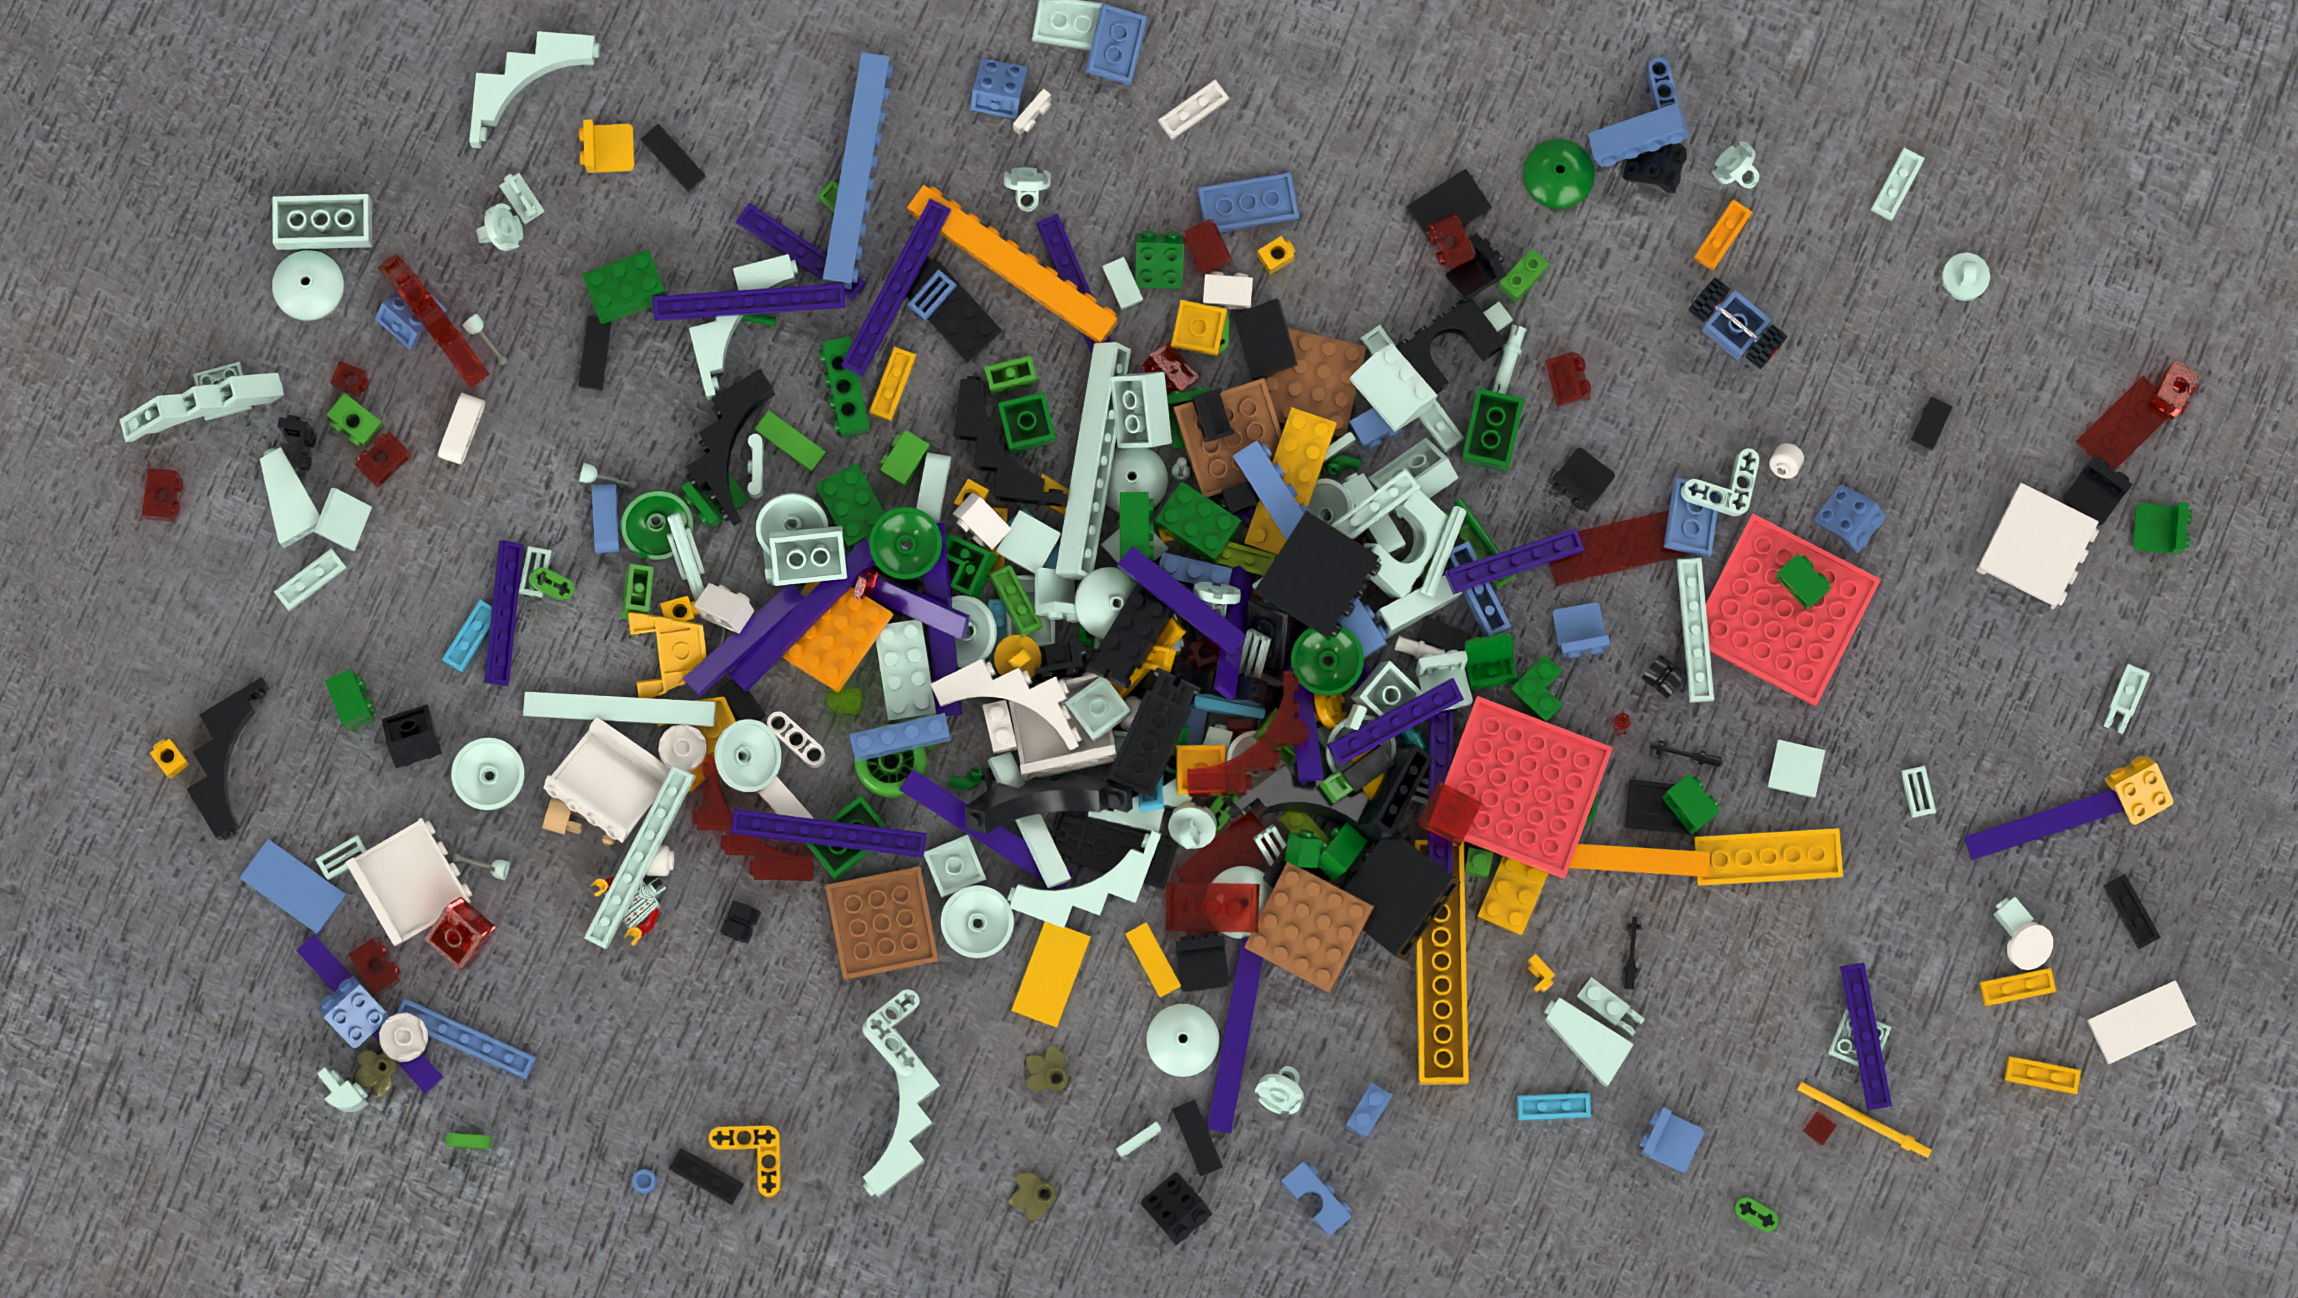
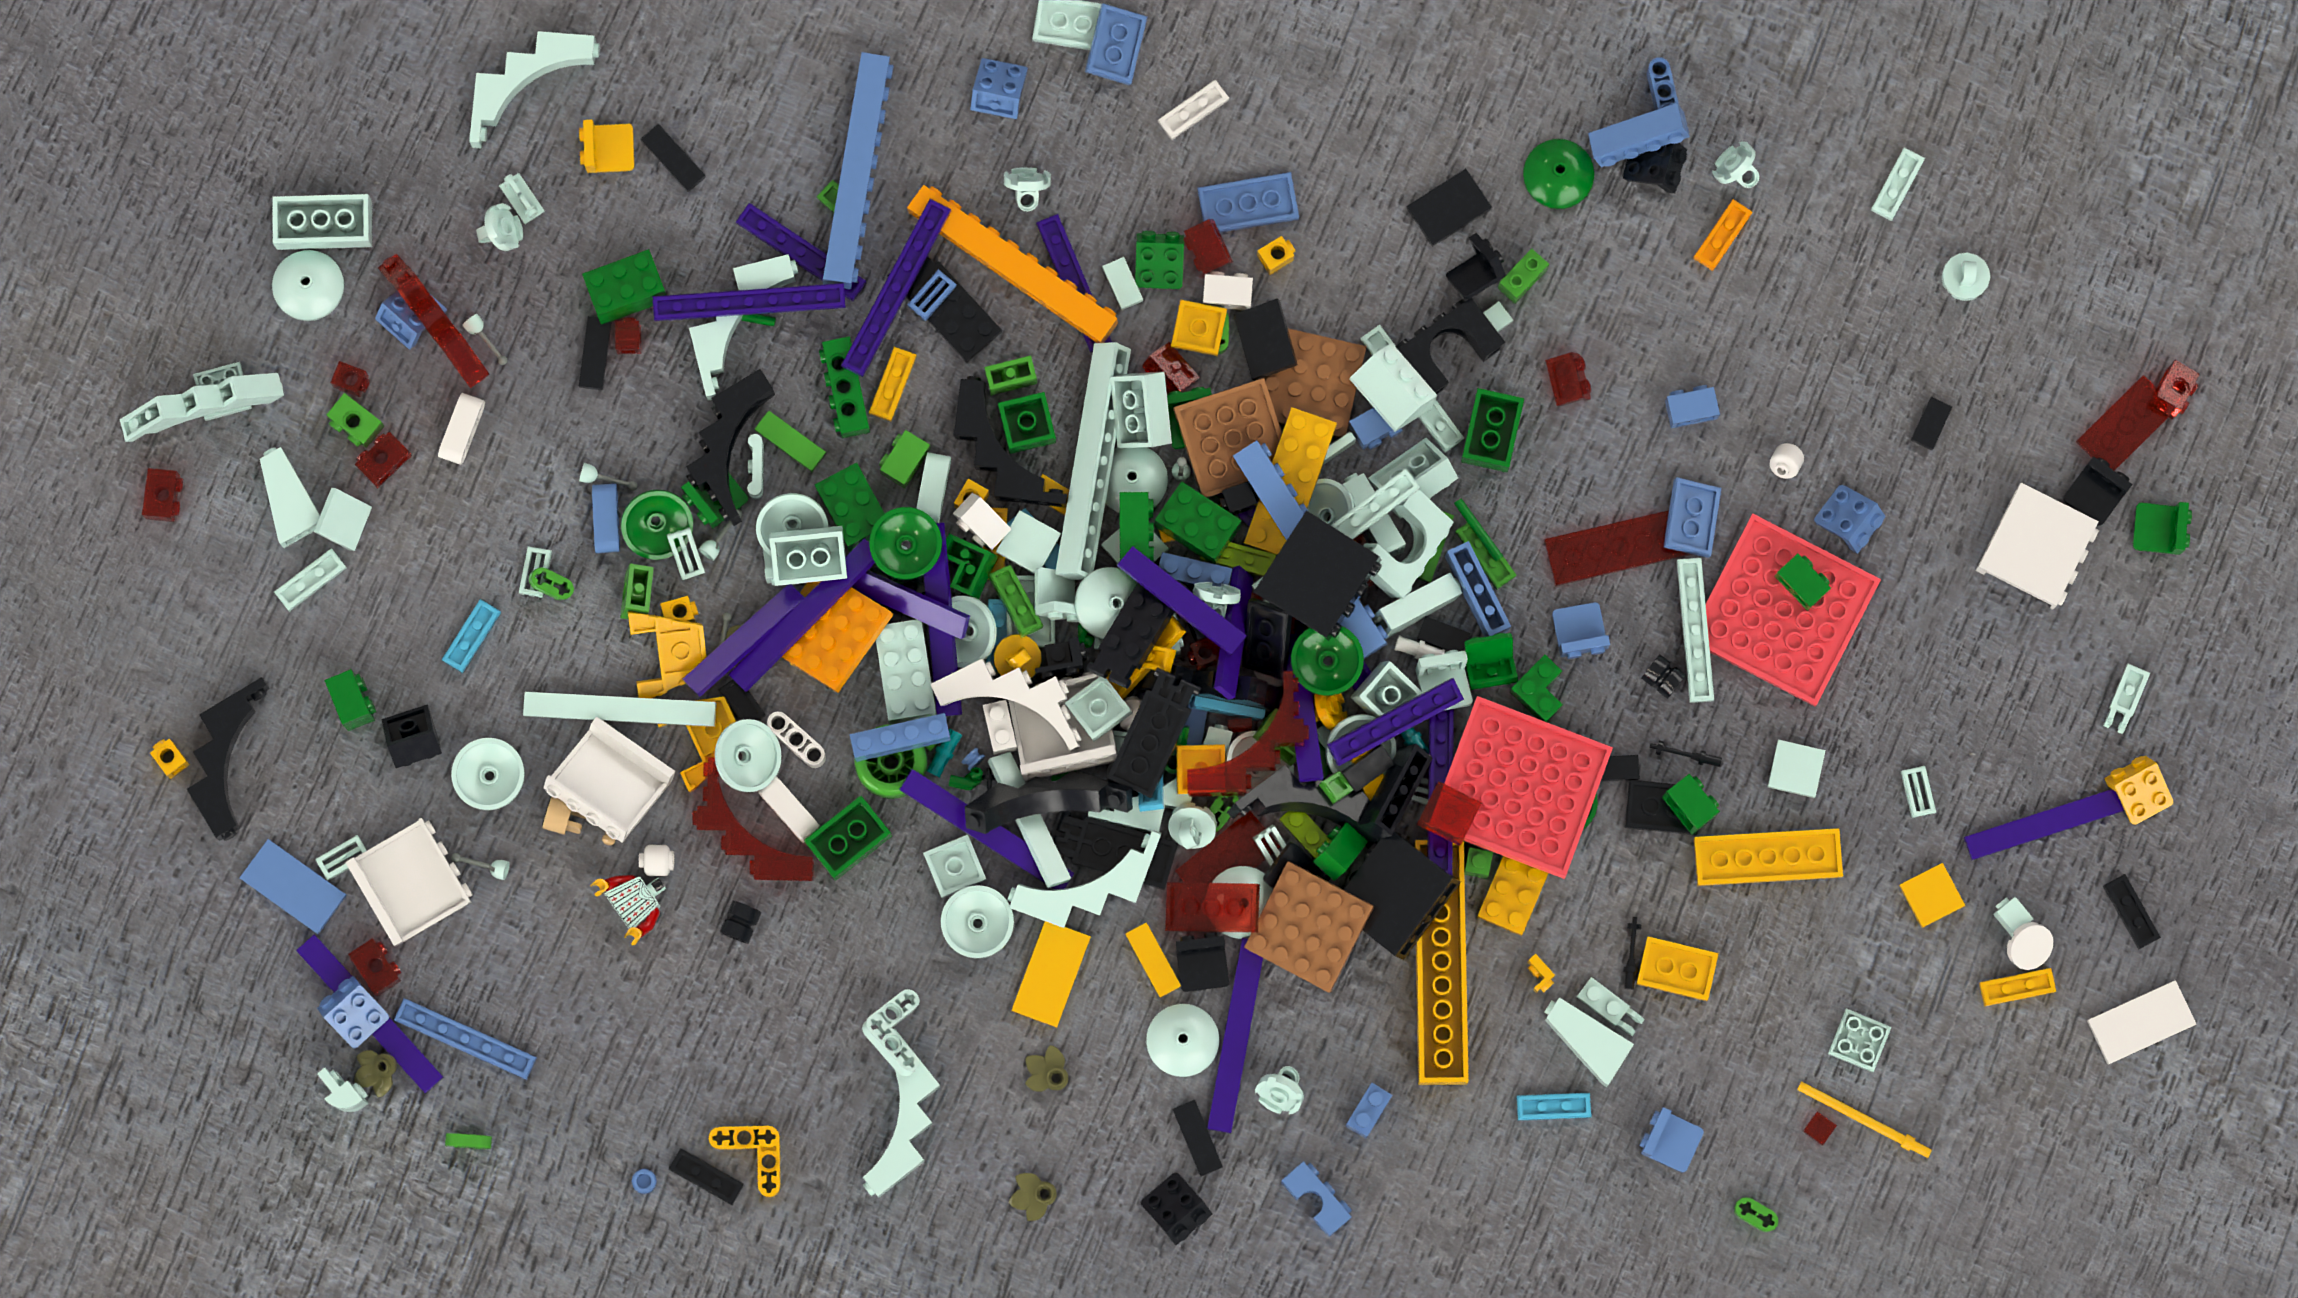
(307, 439): black bracket -> none
(403, 1037): white tile -> none
(460, 933): clear red brick -> none
(503, 613): dark purple tile -> none
(628, 336): none -> clear red brick
(639, 857): light aqua tile -> none
(682, 747): white tile -> none
(686, 555): light aqua axle -> none
(711, 547): none -> light aqua hinge
(724, 607): white brick -> none
(828, 833): dark purple tile -> none
(845, 702): clear neon green brick -> none
(865, 584): clear red tile -> none
(881, 923): medium nougat plate -> none
(944, 753): none -> teal pin
(973, 759): none -> medium blue bush
(1027, 119): white plate -> none
(1138, 1140): light aqua tile -> none
(1211, 415): black panel -> none
(1250, 653): light aqua tile -> none
(1303, 849): green brick -> none
(1341, 462): green arm -> none
(1355, 717): light aqua tile -> none
(1443, 551): light aqua axle -> none
(1461, 249): clear red brick -> none
(1508, 361): light aqua pin -> none
(1514, 561): dark purple tile -> none
(1582, 479): black bracket -> none
(1621, 723): clear red bar -> none
(1622, 768): none -> black tile
(1641, 860): light orange tile -> none
(1677, 968): none -> yellow plate
(1692, 406): none -> medium blue brick
(1727, 495): light aqua beam -> none
(1737, 324): brick -> none
(1865, 1036): dark purple tile -> none
(1932, 895): none -> yellow tile
(2042, 1075): yellow tile -> none

